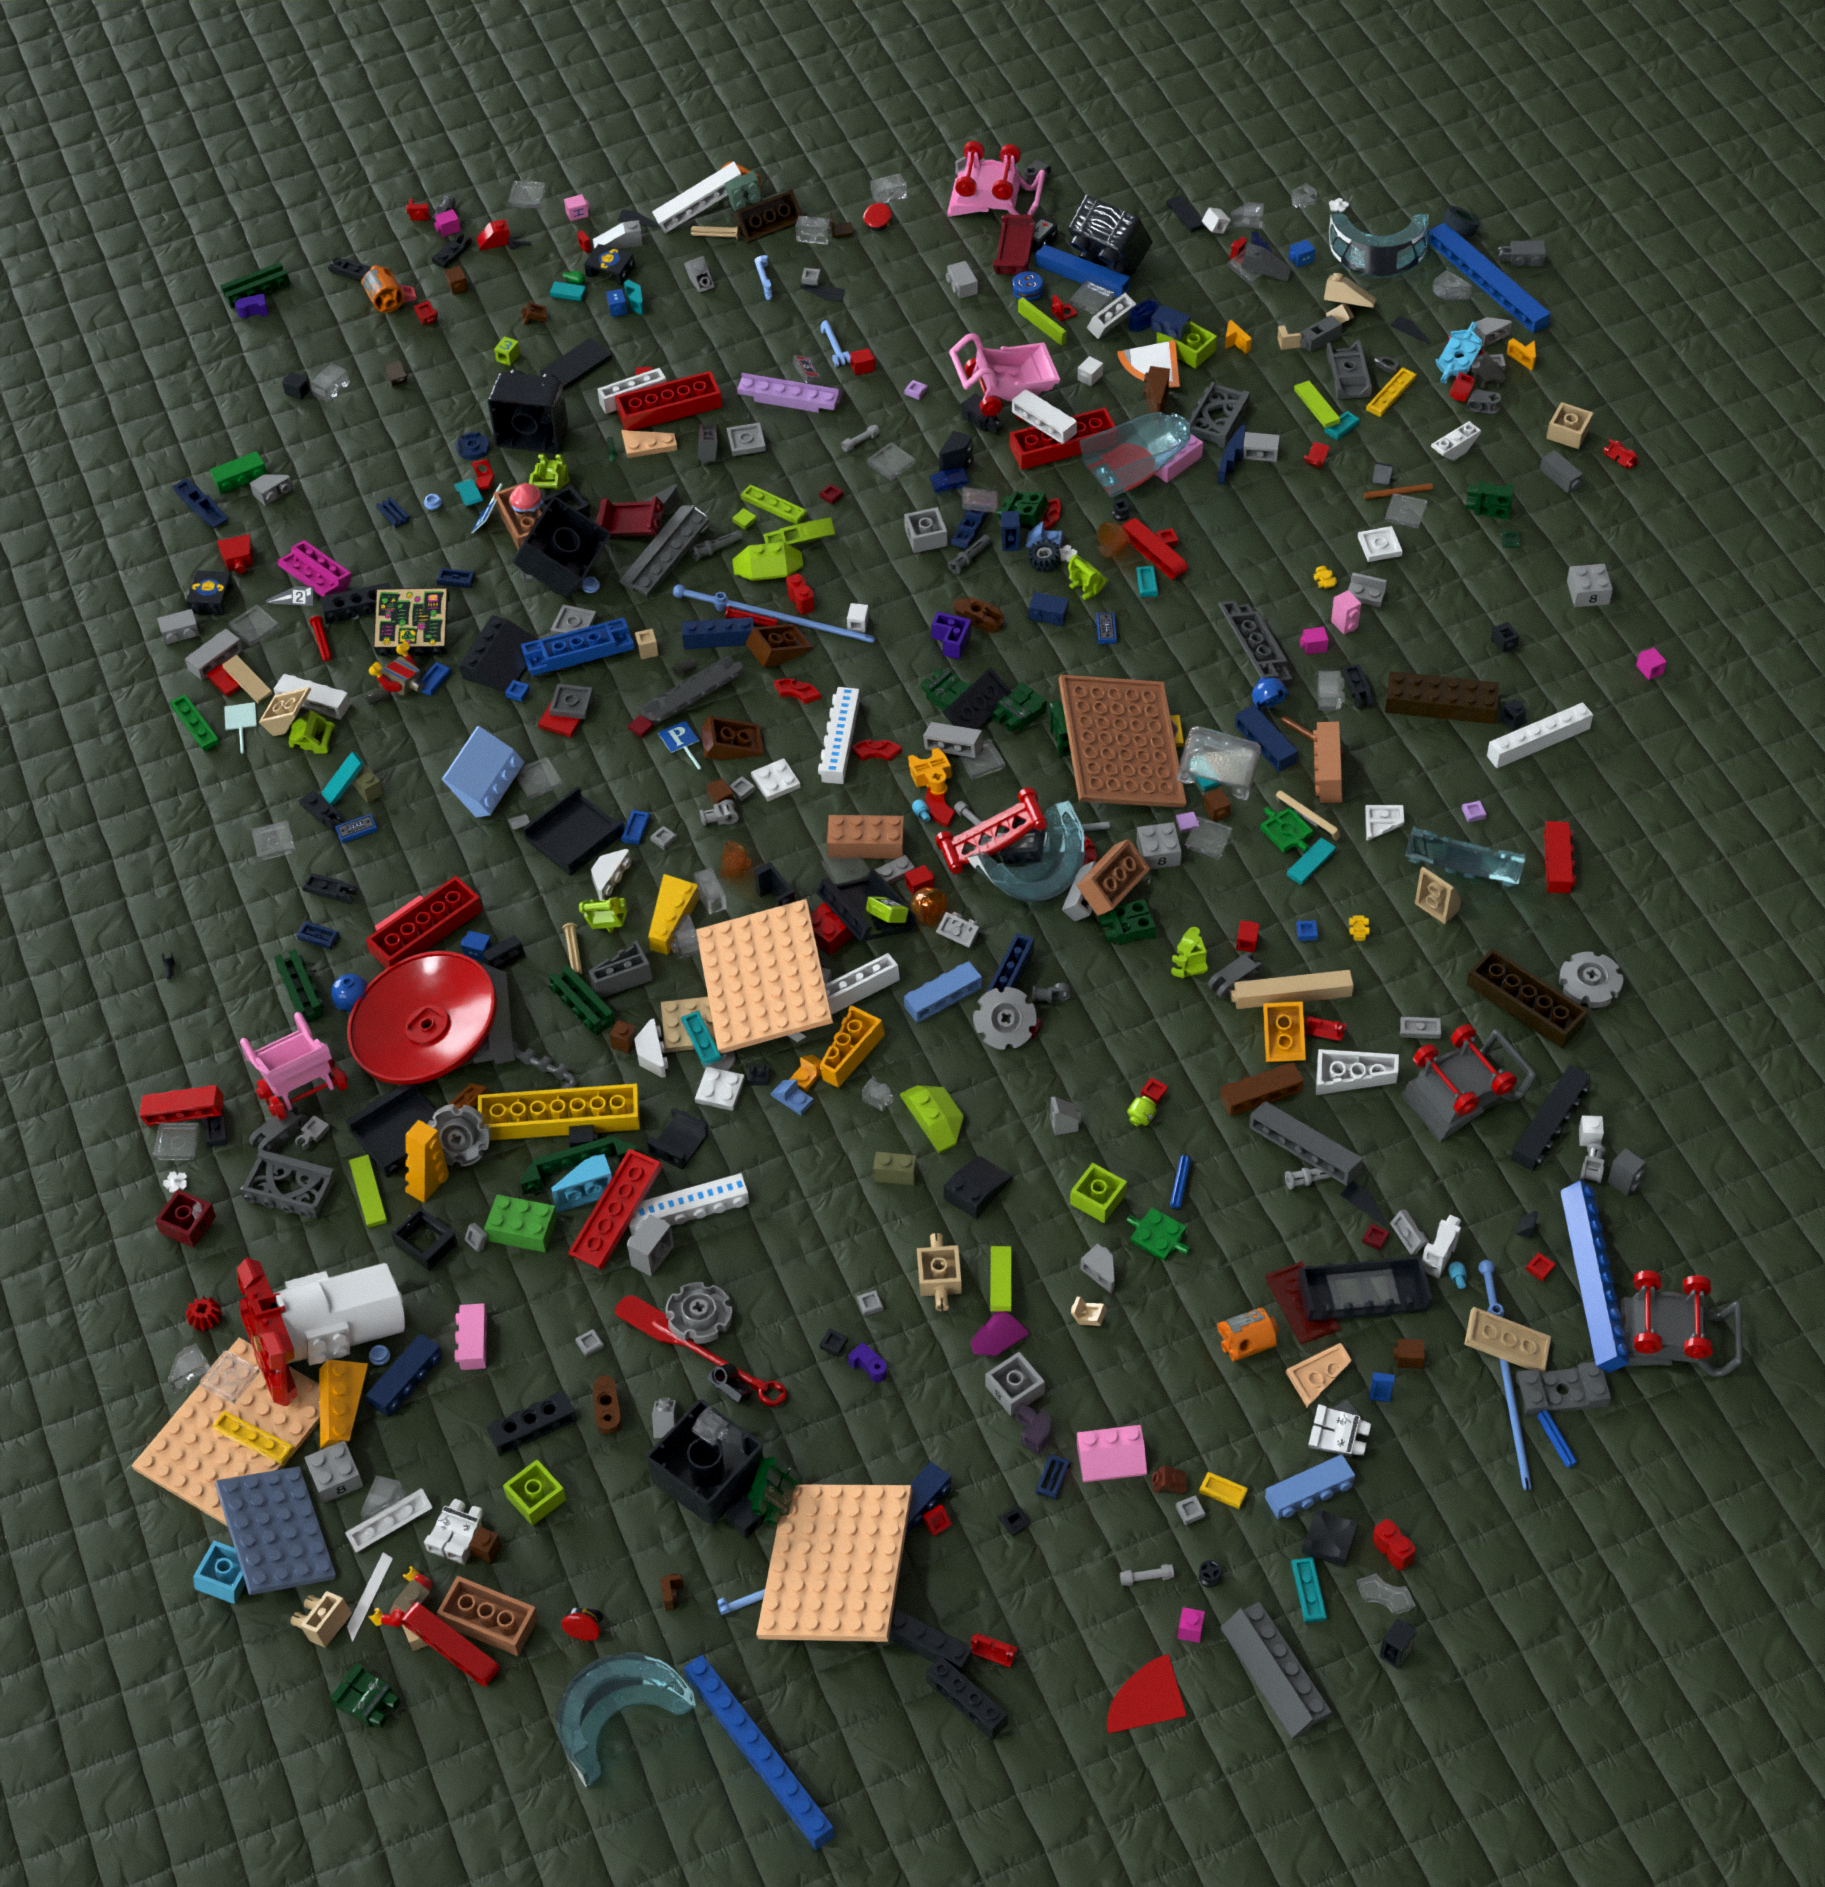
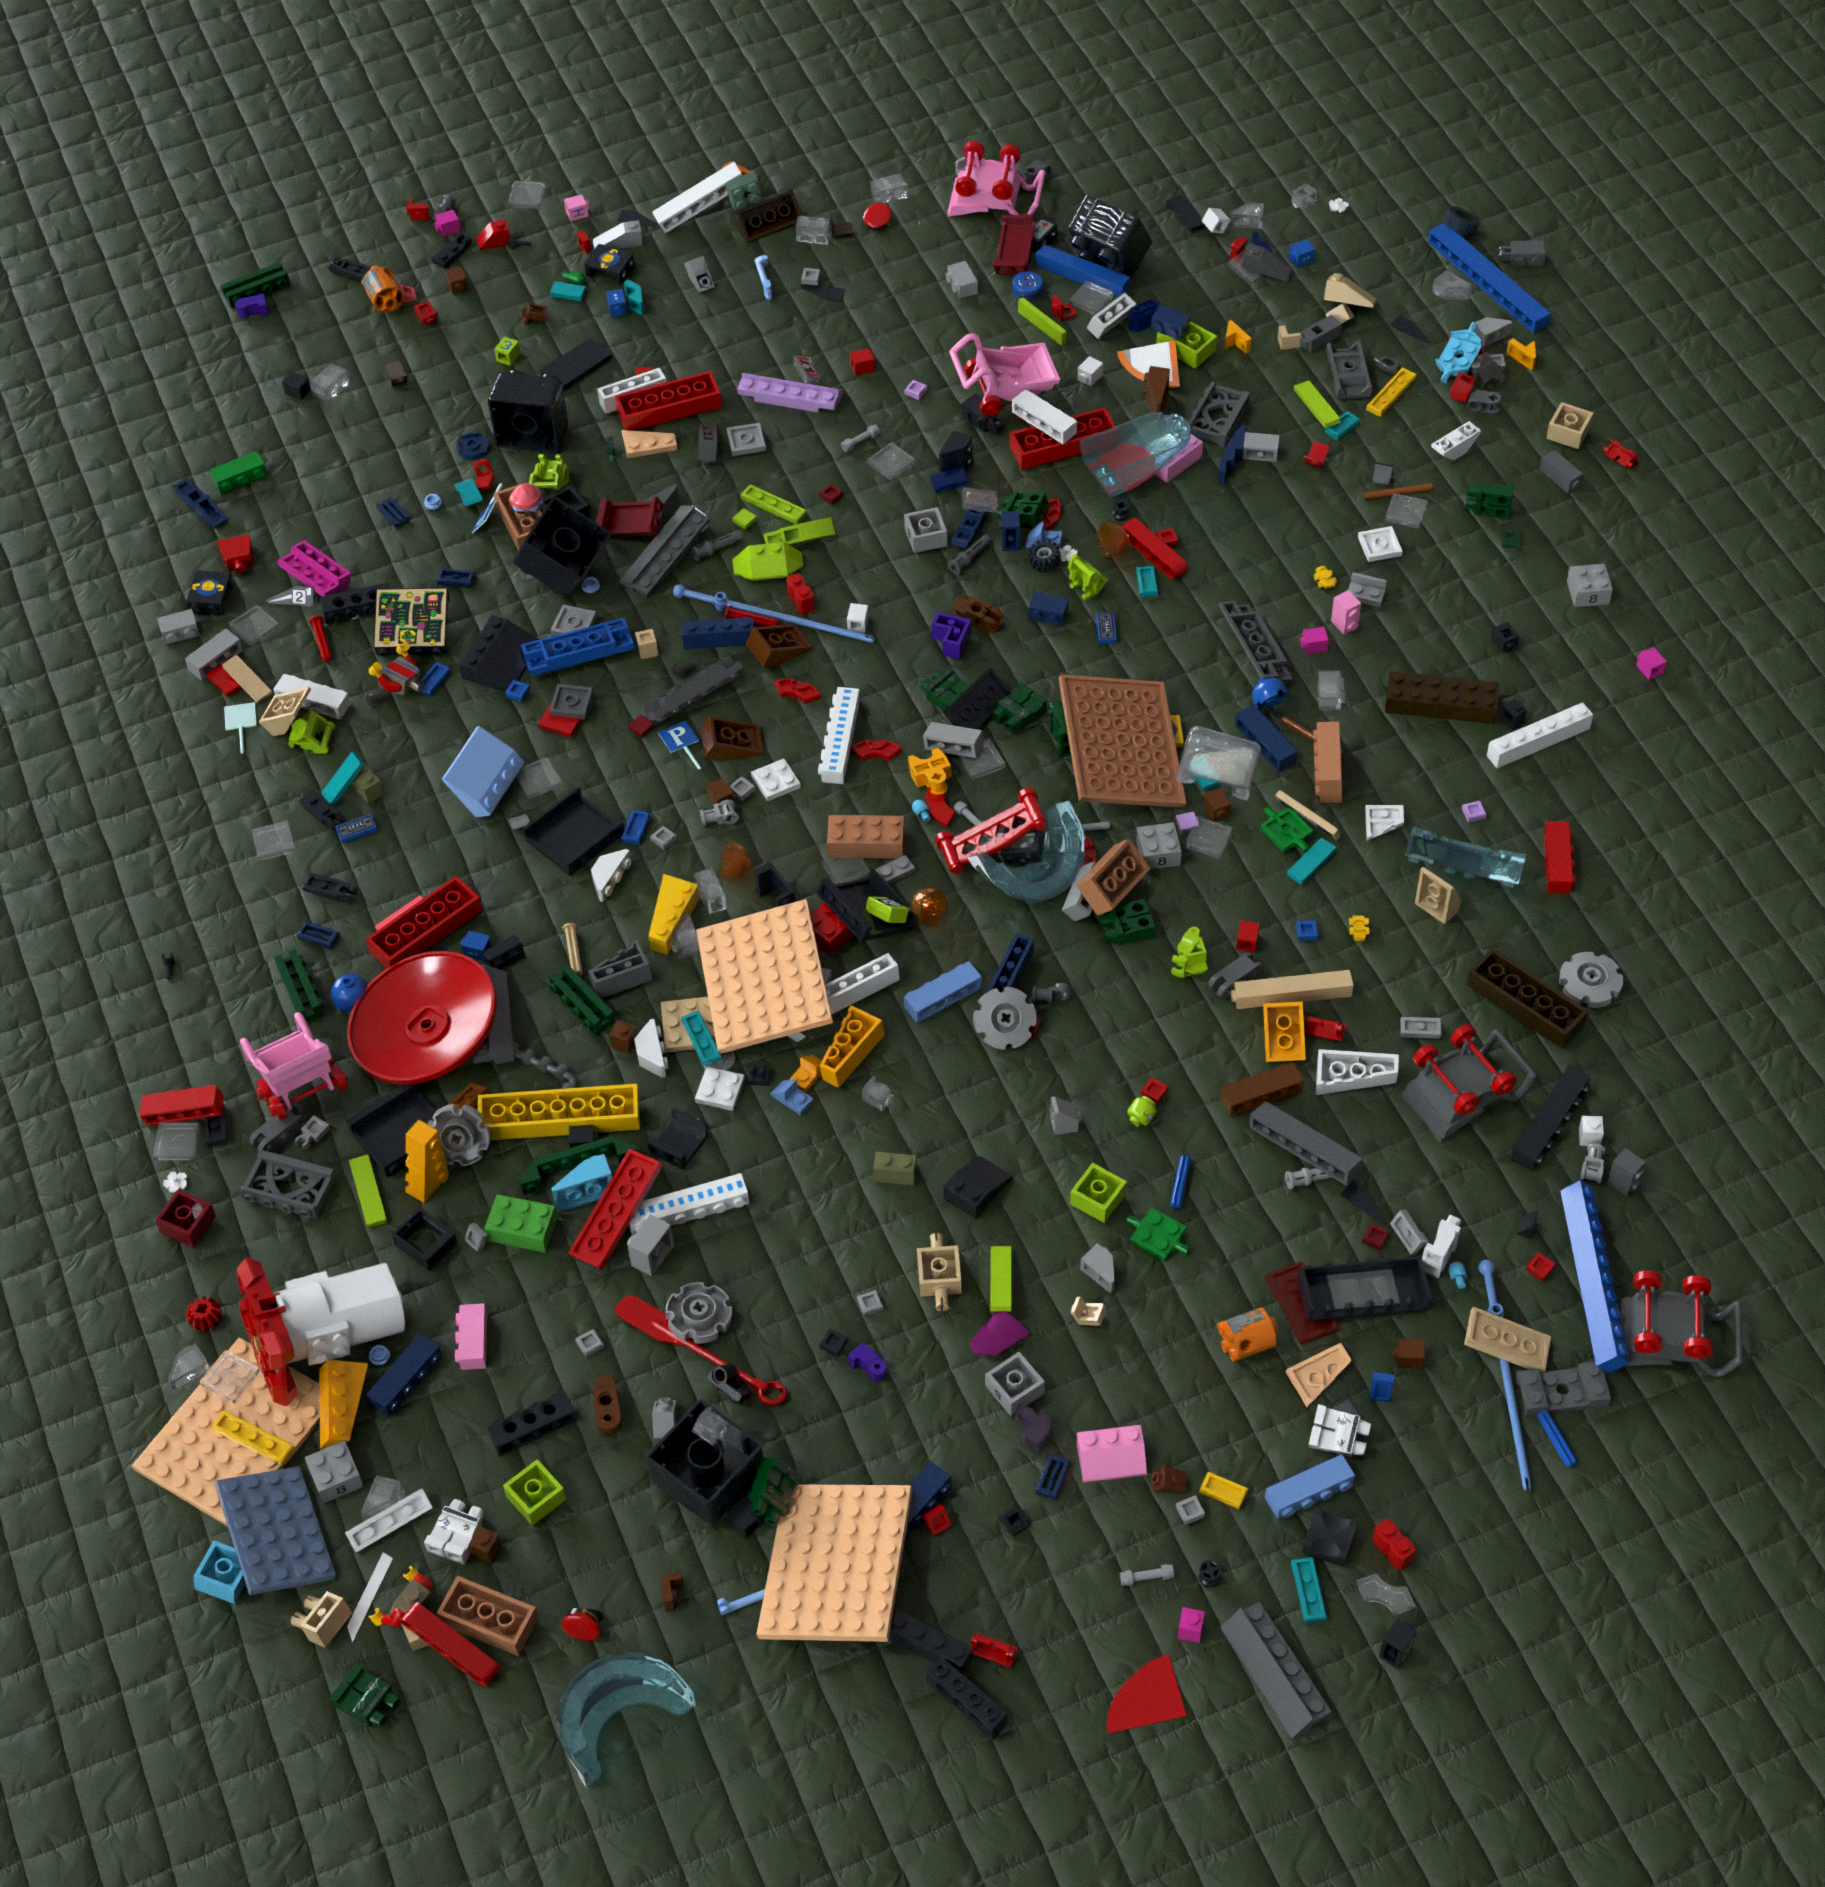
(194, 722): green plate -> none
(270, 487): light grey slope -> none
(604, 913): lime piece -> none
(715, 231): tan axle -> none
(759, 1752): blue brick -> none
(826, 328): light blue hinge -> none
(918, 879): red brick -> none
(935, 1114): lime wedge -> none
(959, 930): light grey bracket -> none
(1357, 684): black hinge -> none
(1378, 255): windscreen -> none

